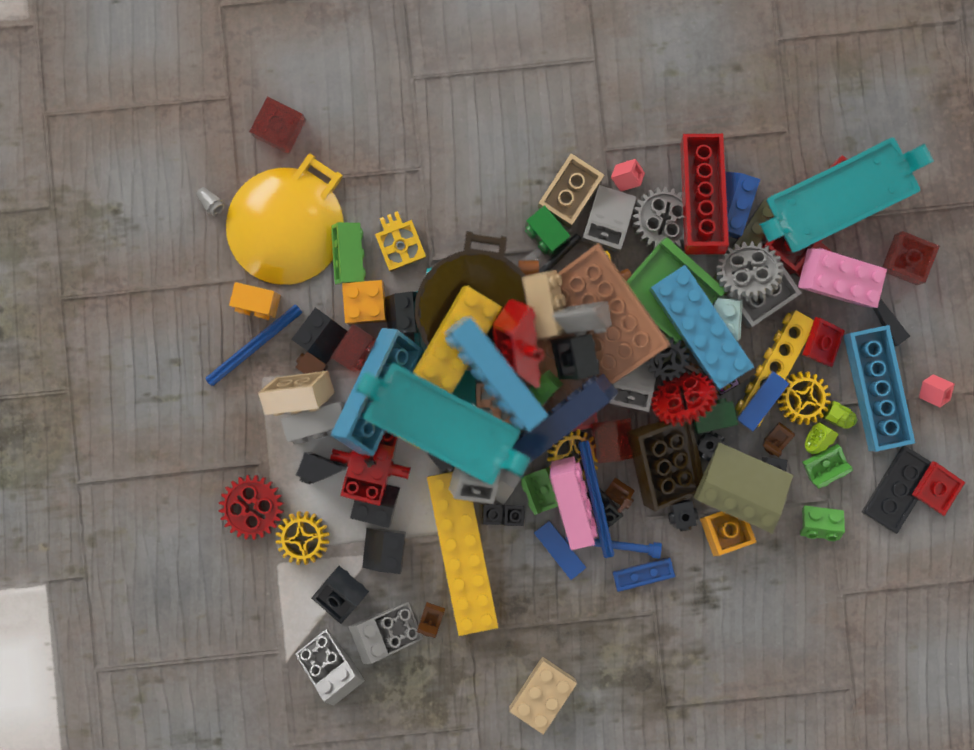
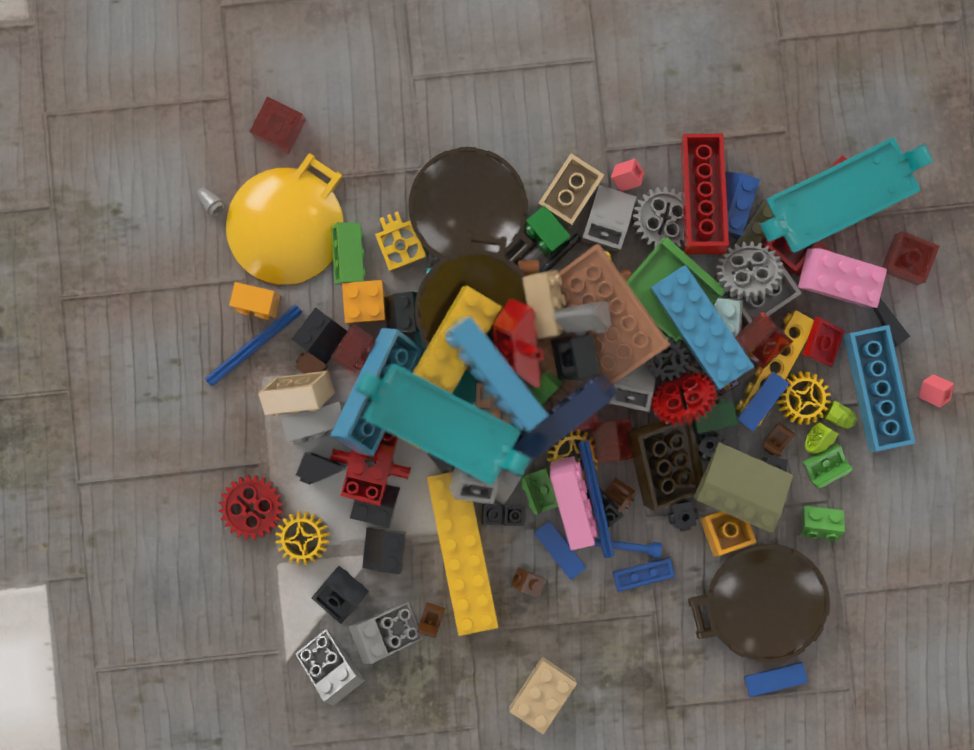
(468, 193): none -> dark brown dish
(528, 582): none -> reddish brown bracket
(763, 340): none -> clear red brick
(765, 603): none -> dark brown dish
(775, 679): none -> blue tile
(893, 496): black tile -> none
(938, 488): red tile -> none

